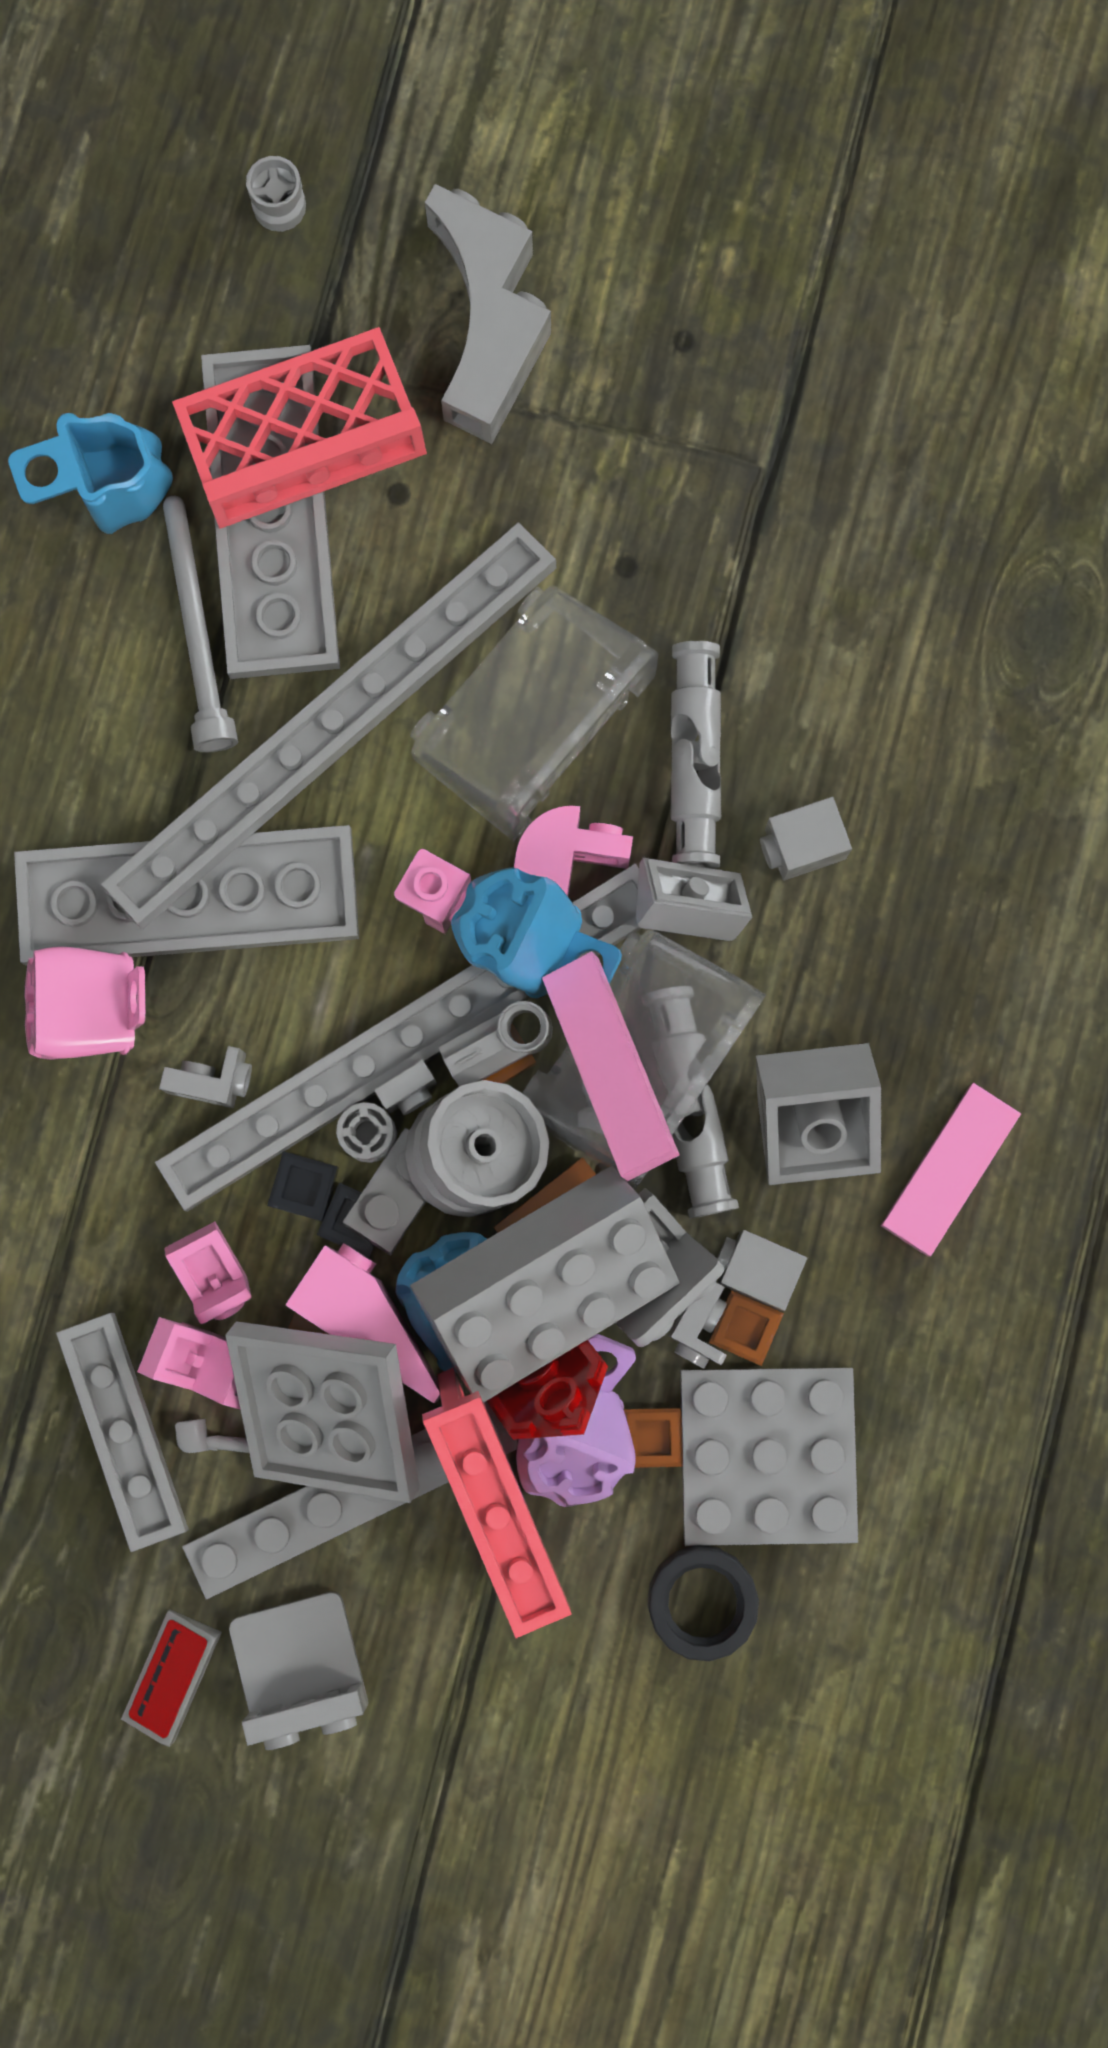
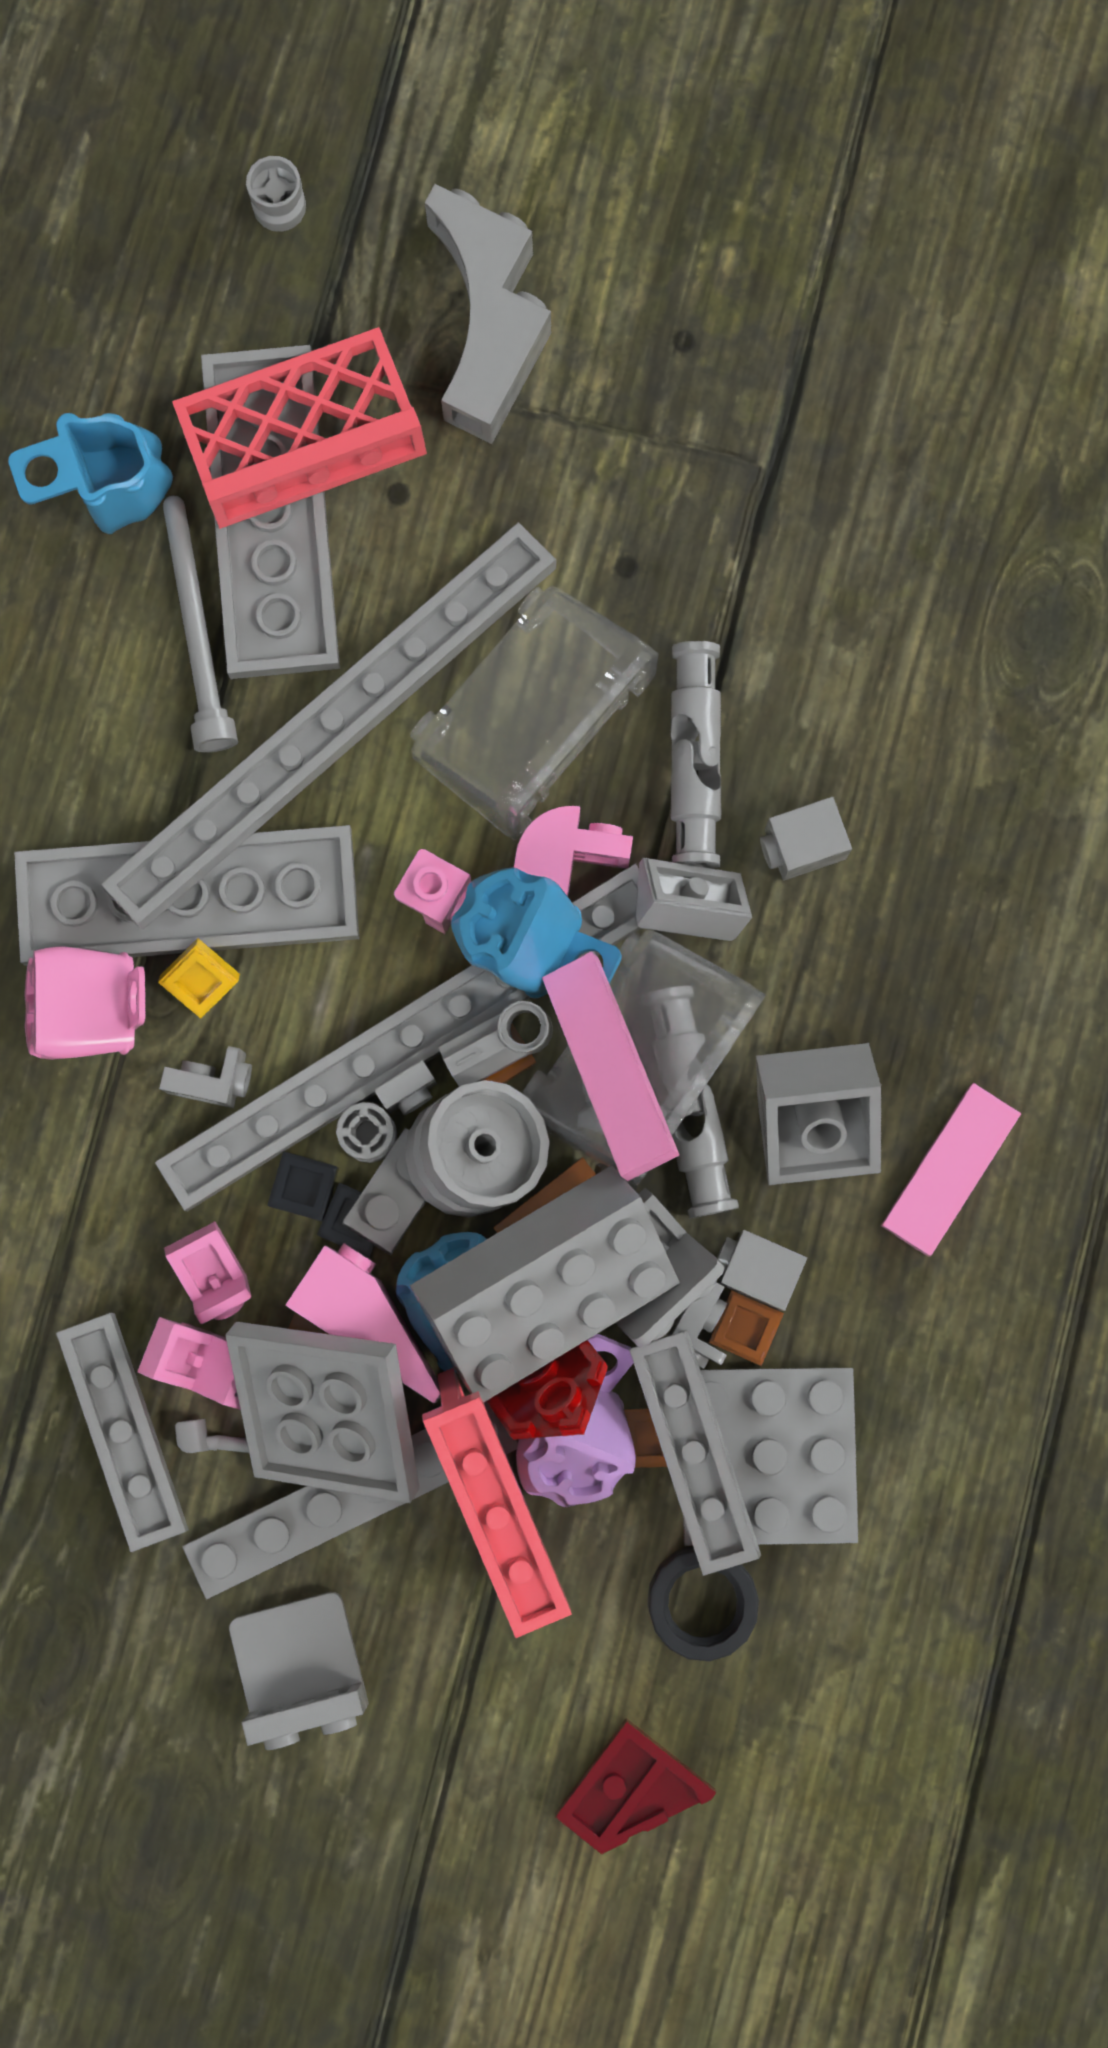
(171, 1677): red slope -> none
(199, 978): none -> yellow tile
(630, 1790): none -> dark red wing
(695, 1453): none -> light grey plate

